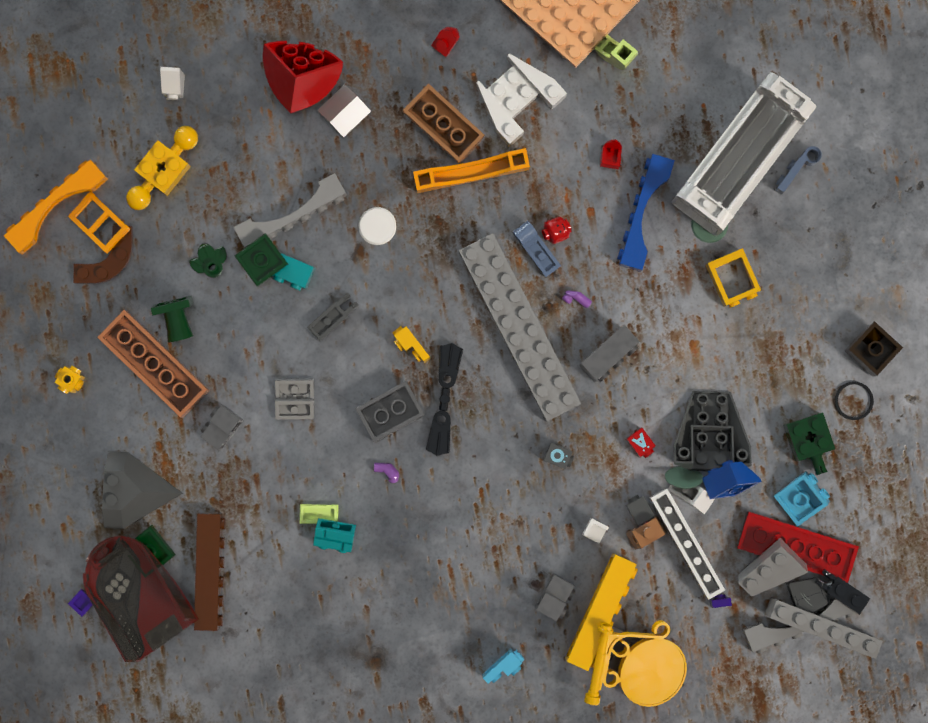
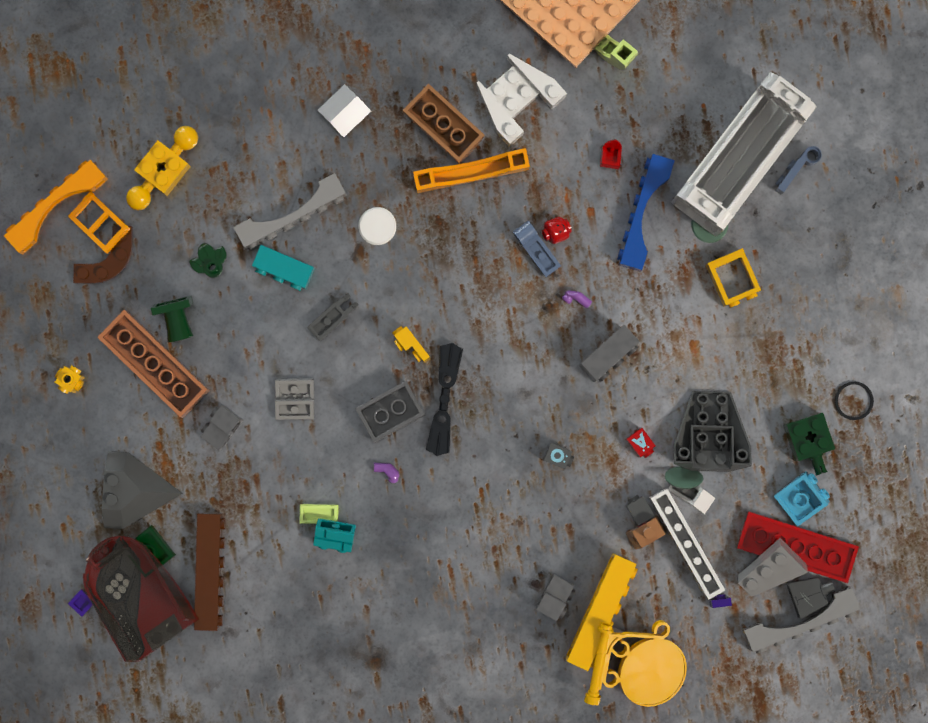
(172, 82): white slope -> none
(261, 260): dark green plate -> none
(300, 73): red brick -> none
(446, 40): red plate -> none
(509, 663): medium azure plate -> none
(519, 327): light grey brick -> none
(594, 530): white panel -> none
(729, 480): blue slope -> none
(823, 628): light grey arch -> none
(844, 592): black hinge -> none
(873, 349): dark brown slope -> none

